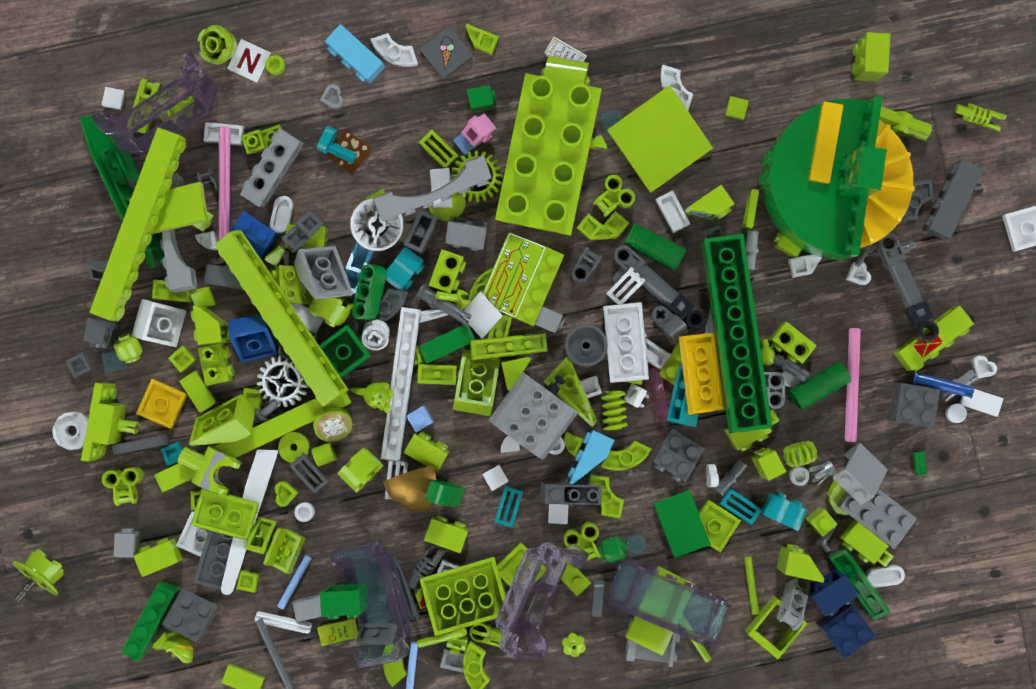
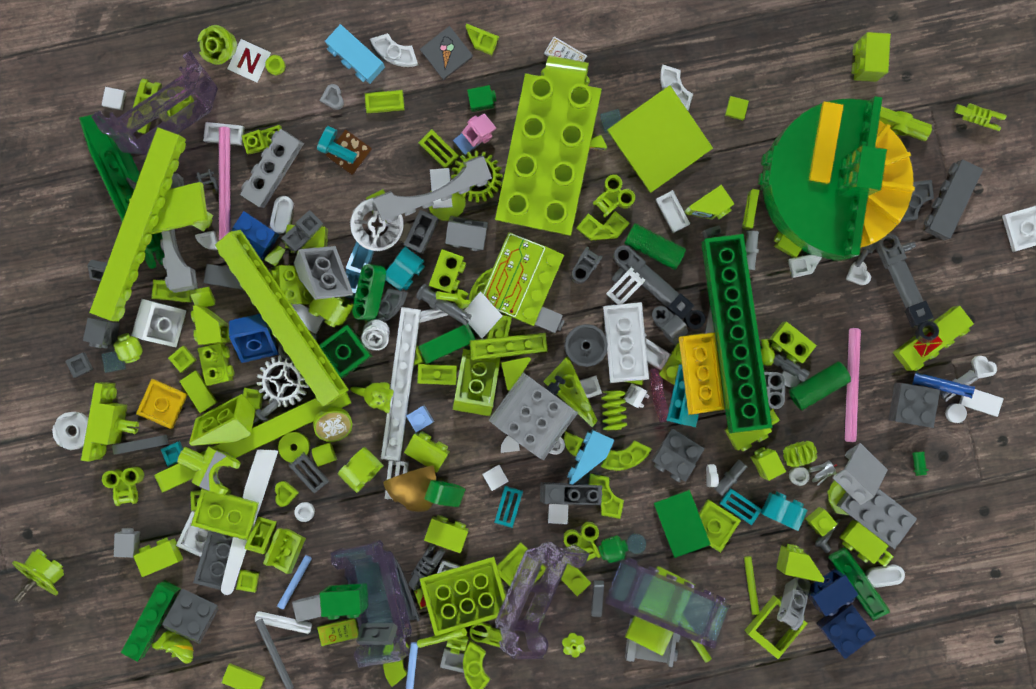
(384, 101): none -> lime tile

